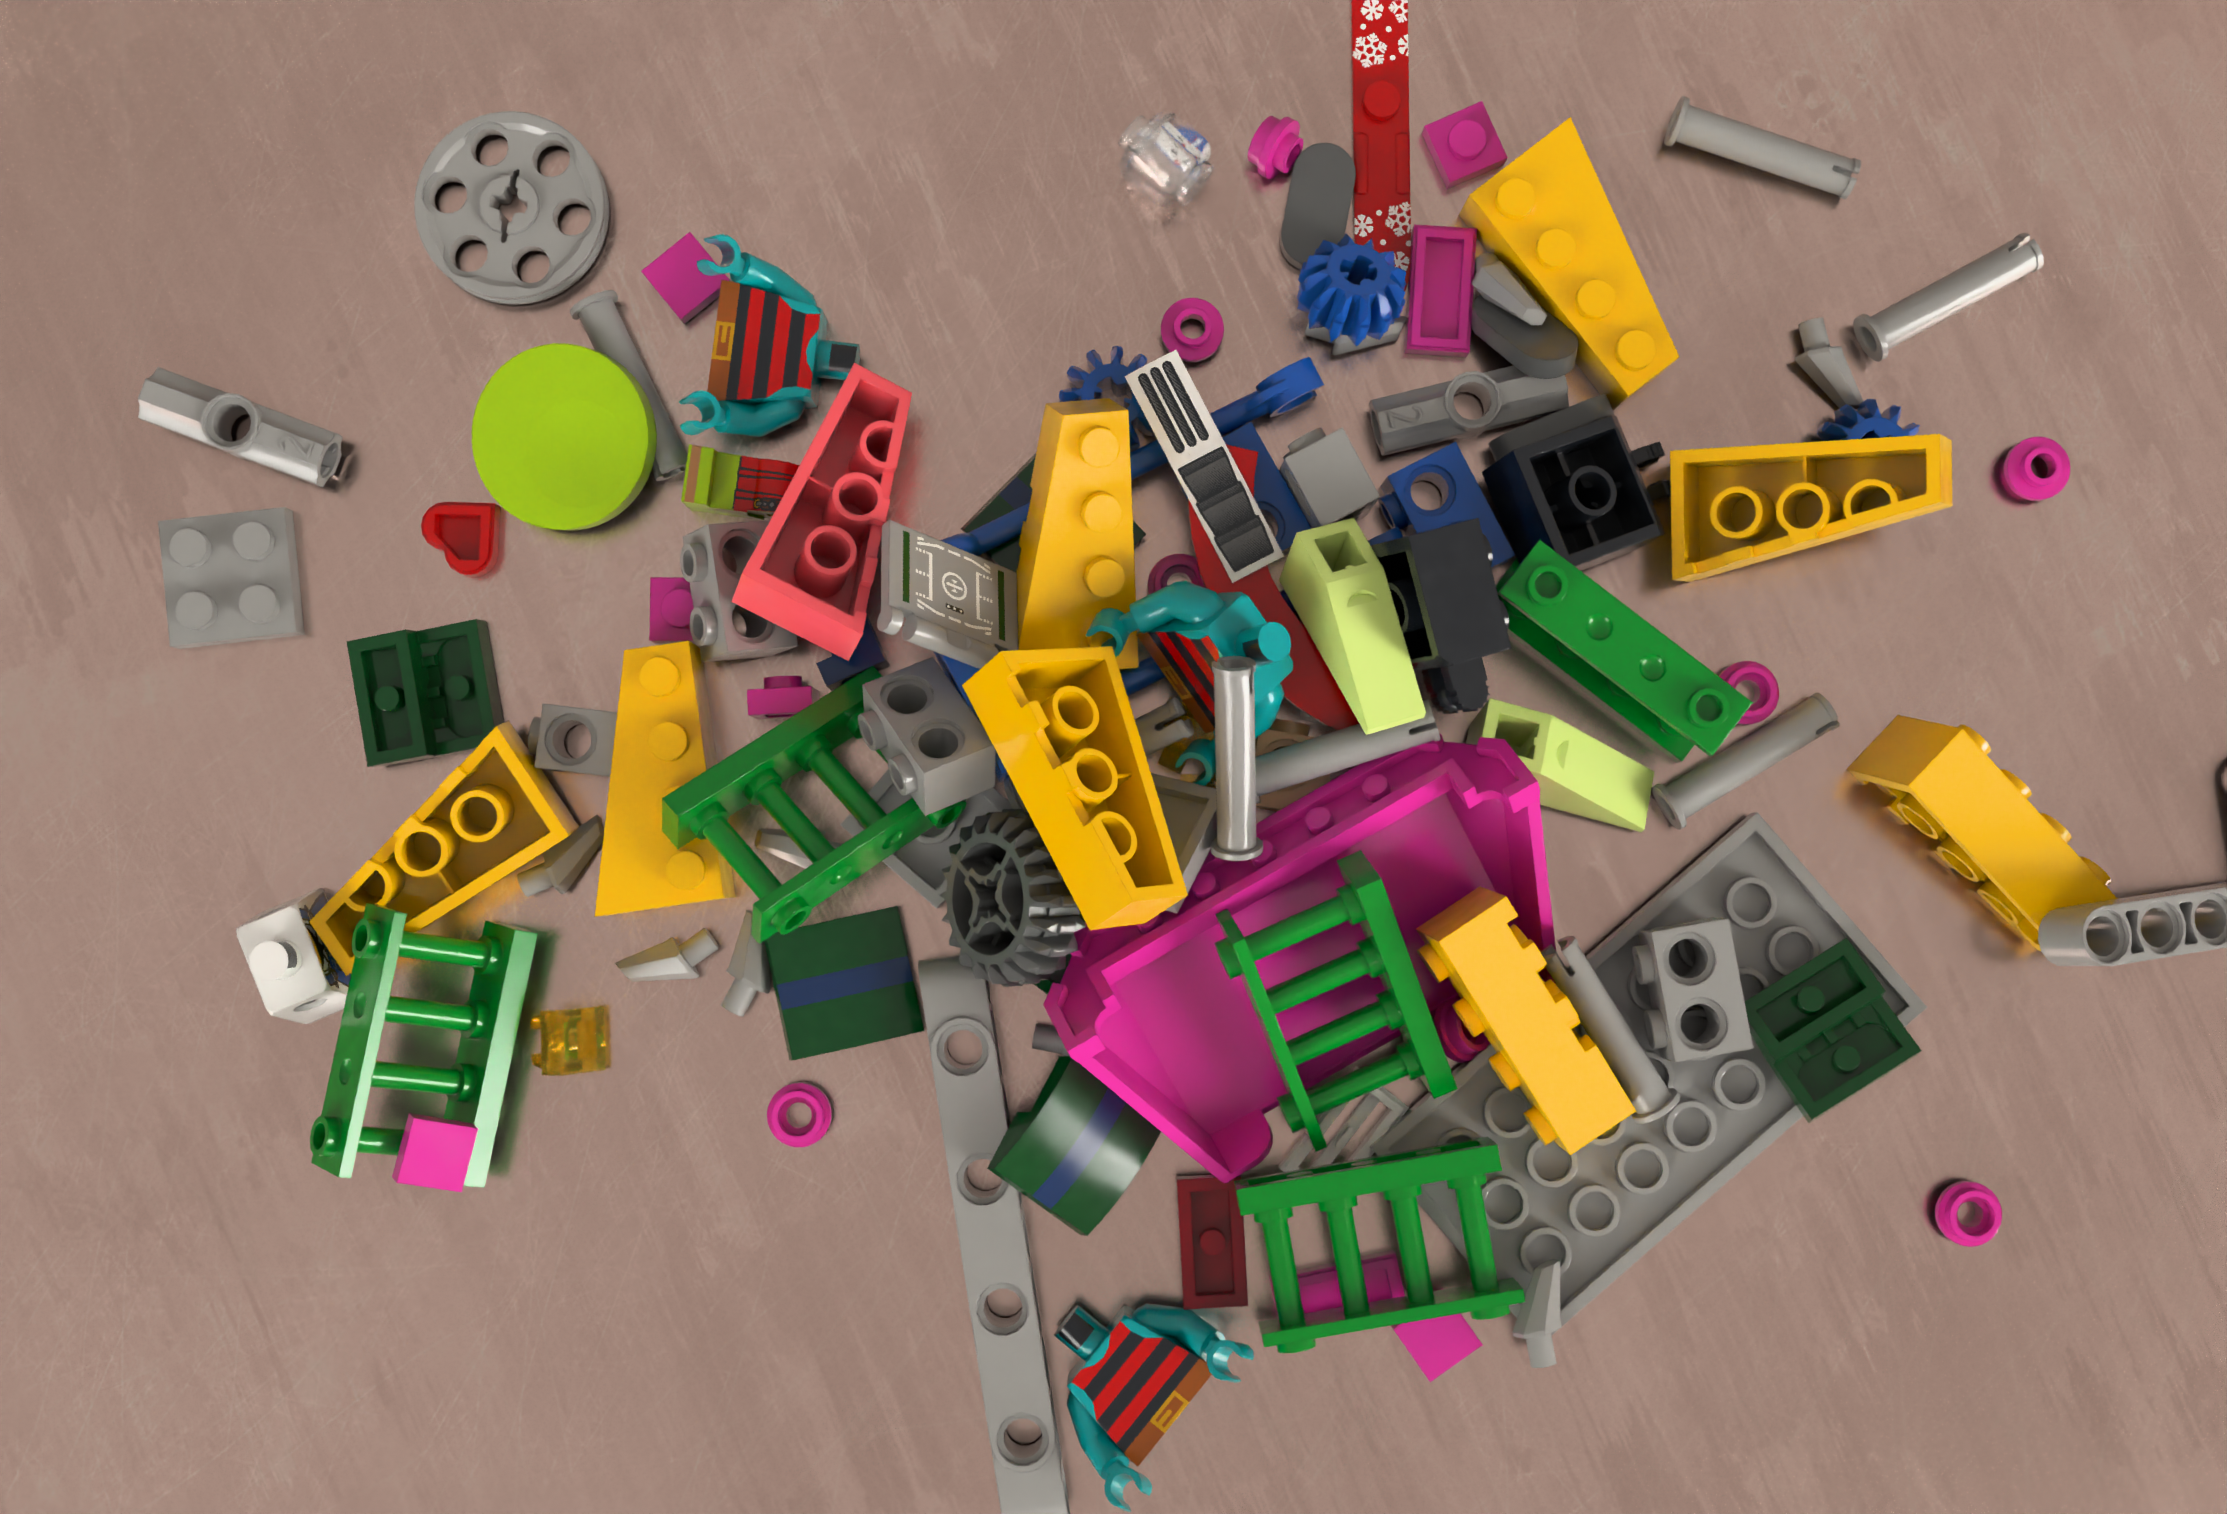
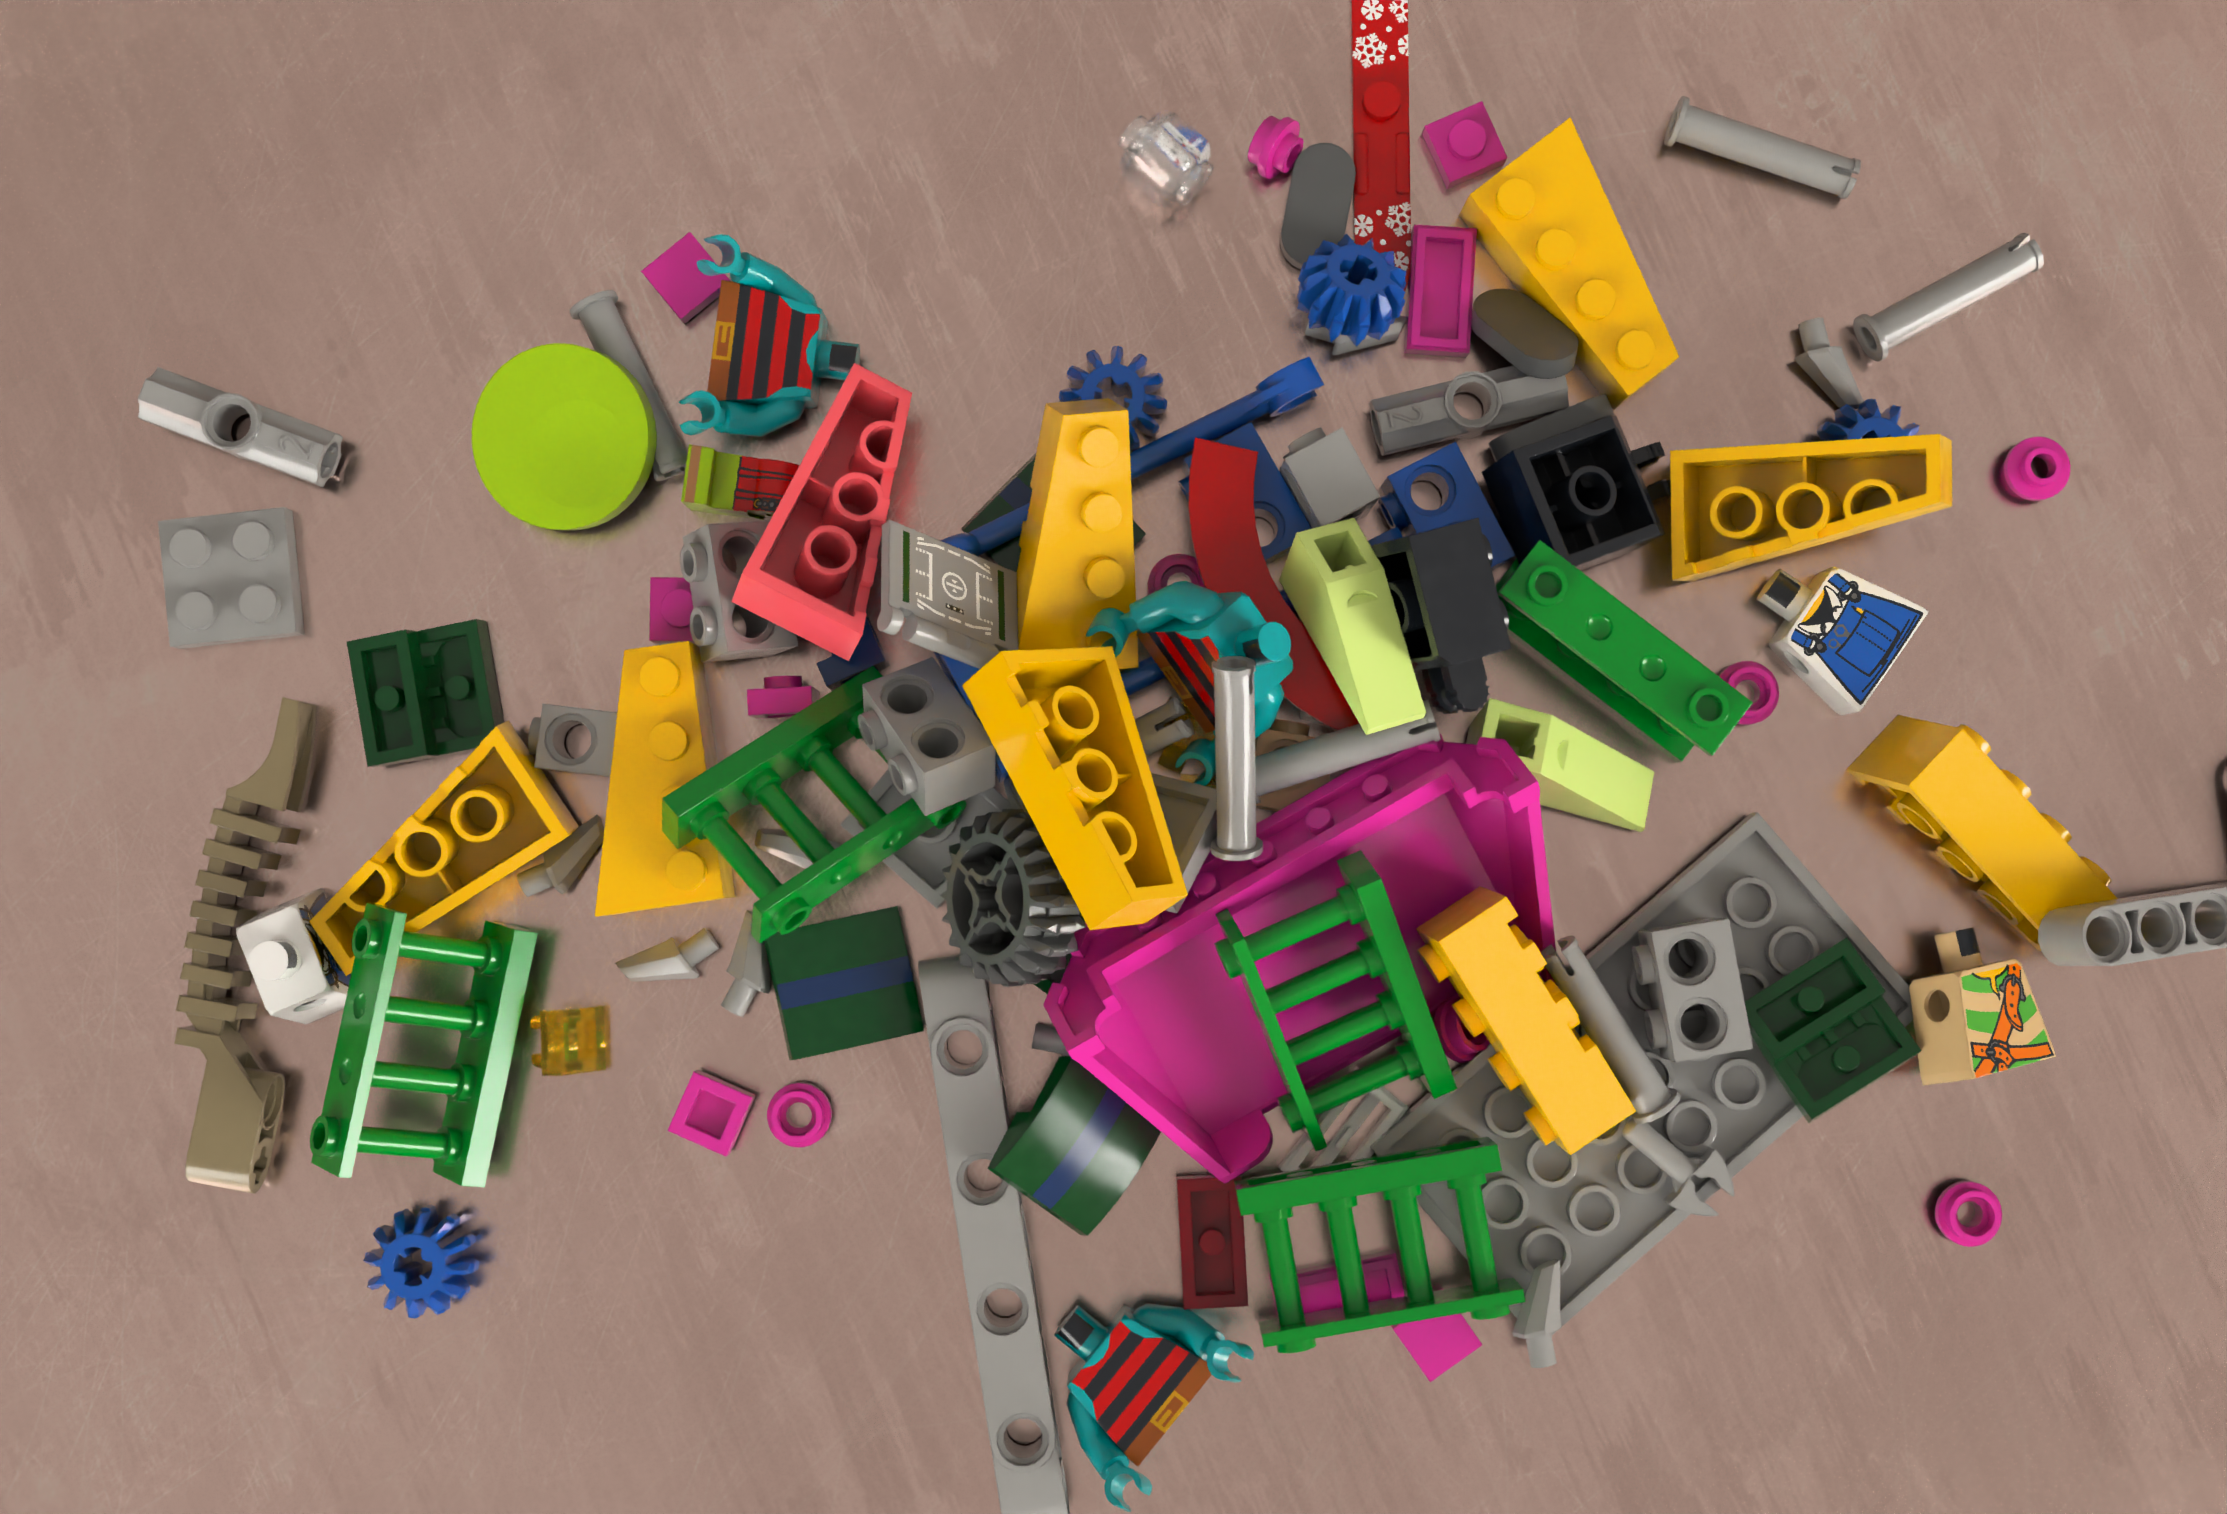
(237, 1097): none -> dark tan piece
(406, 1277): none -> blue gear
(435, 1152): dark pink tile -> none
(466, 535): red tile -> none
(495, 184): light grey wedge -> none
(711, 1112): none -> dark pink plate
(1192, 349): dark pink plate -> none
(1204, 466): sticker -> none
(1505, 289): light grey bar -> none
(1680, 1168): none -> light grey bar
(1745, 759): light grey pin -> none
(1839, 633): none -> torso
(1975, 1015): none -> tan torso

